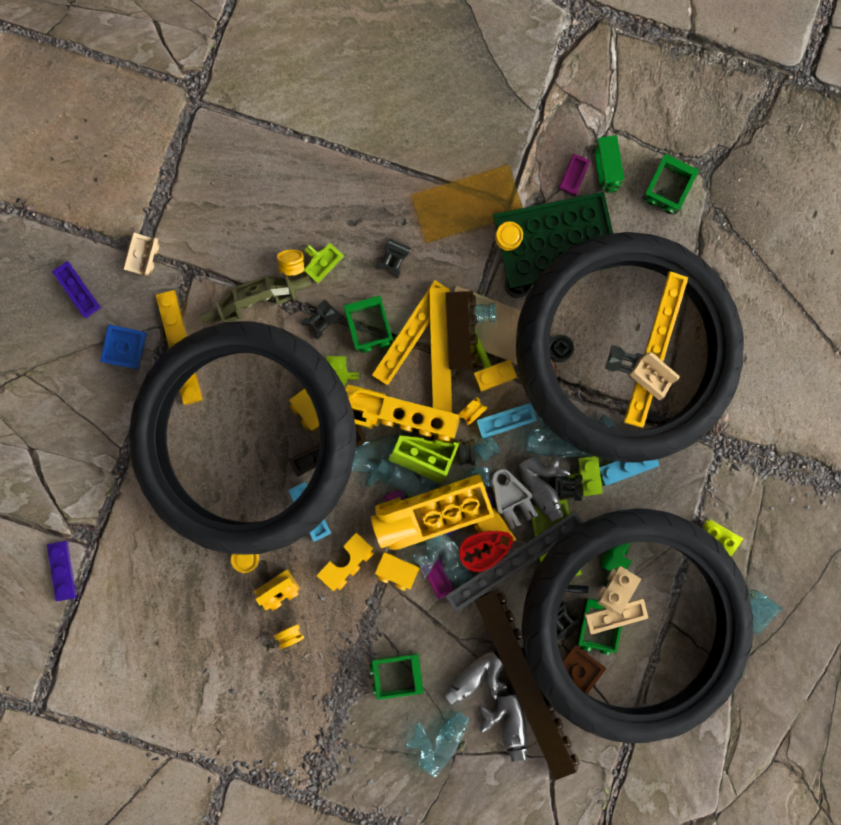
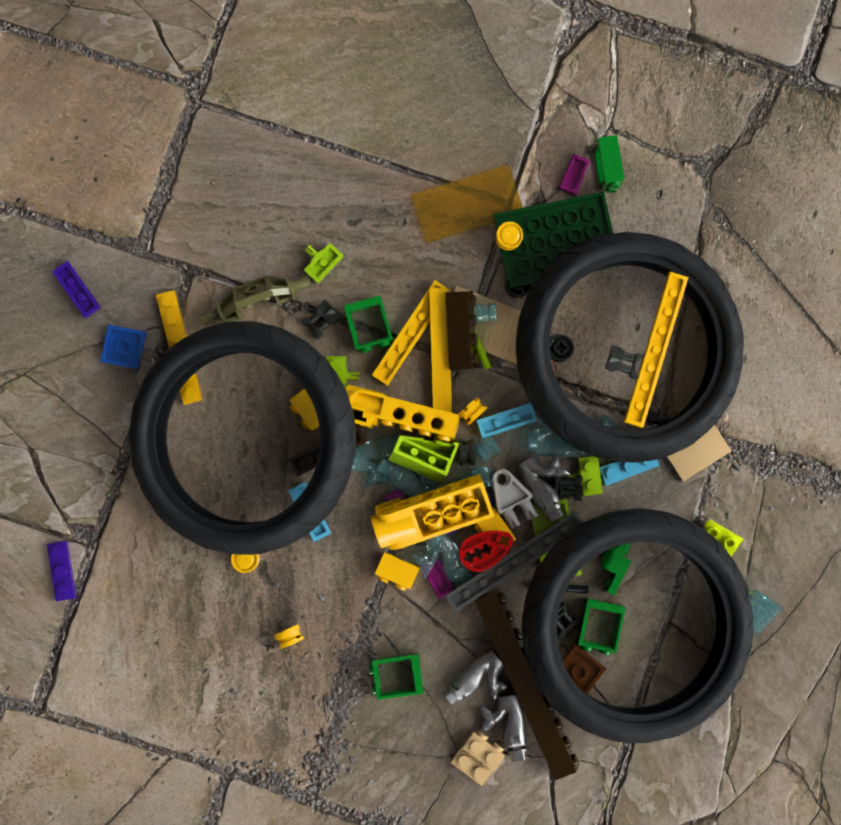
(140, 254): tan bracket -> none
(282, 583): yellow brick -> none
(290, 262): yellow wheel -> none
(334, 575): yellow arch -> none
(395, 249): pearl dark grey piece -> none
(447, 743): clear light blue piece -> none
(478, 757): none -> tan plate
(495, 375): yellow brick -> none
(605, 619): tan plate -> none
(618, 590): tan brick -> none
(654, 375): tan bracket -> none
(679, 168): green window -> none
(700, 454): none -> tan tile

